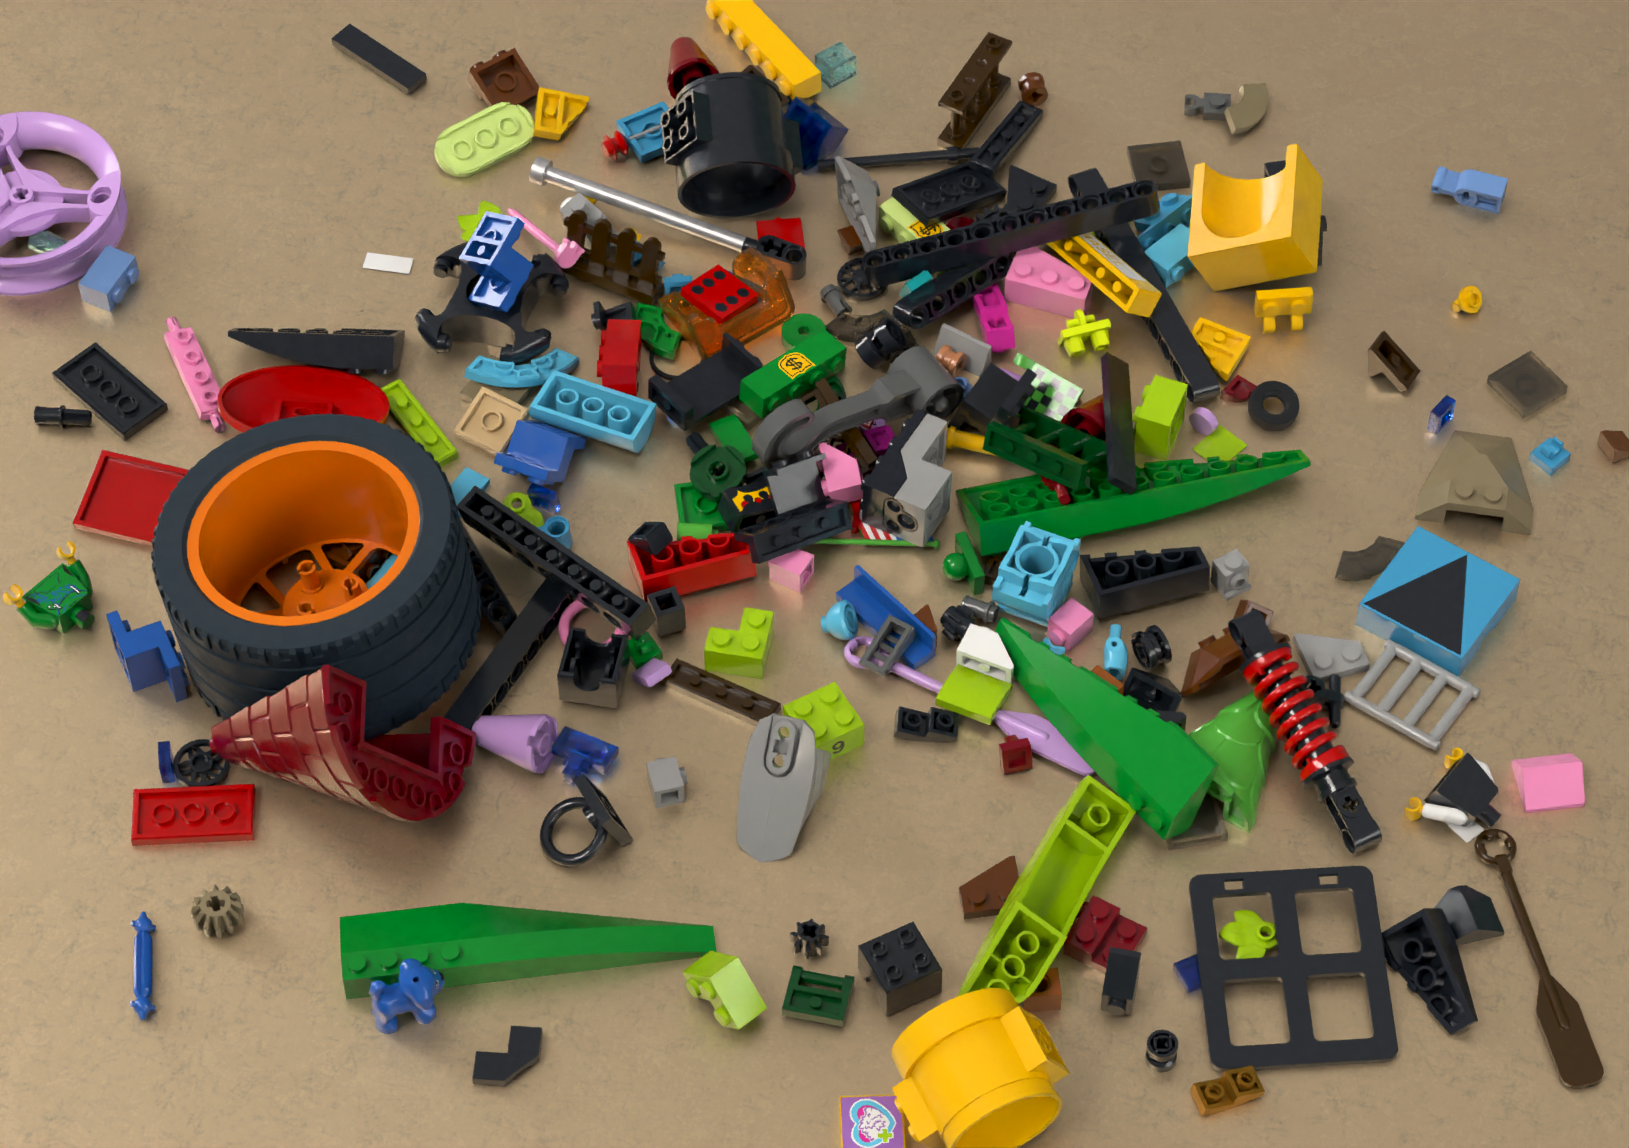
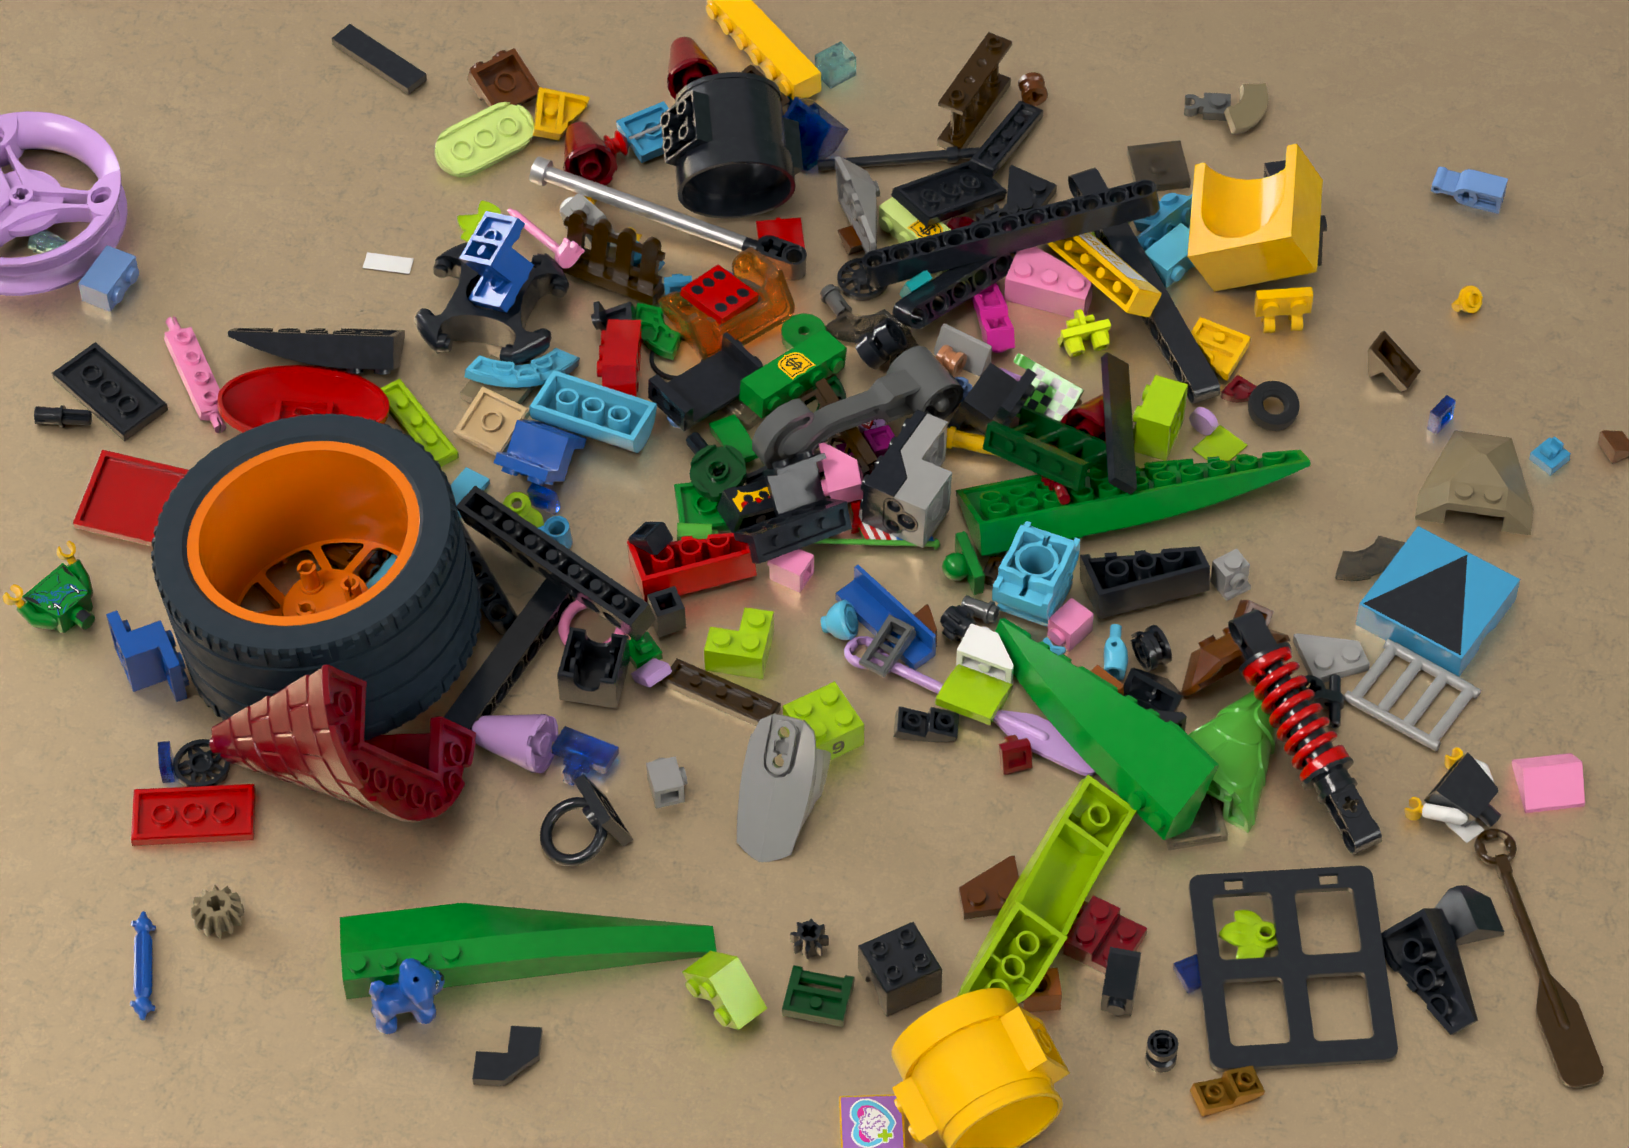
(588, 154): none -> dark red cone
(1527, 384): clear smoke tile -> none

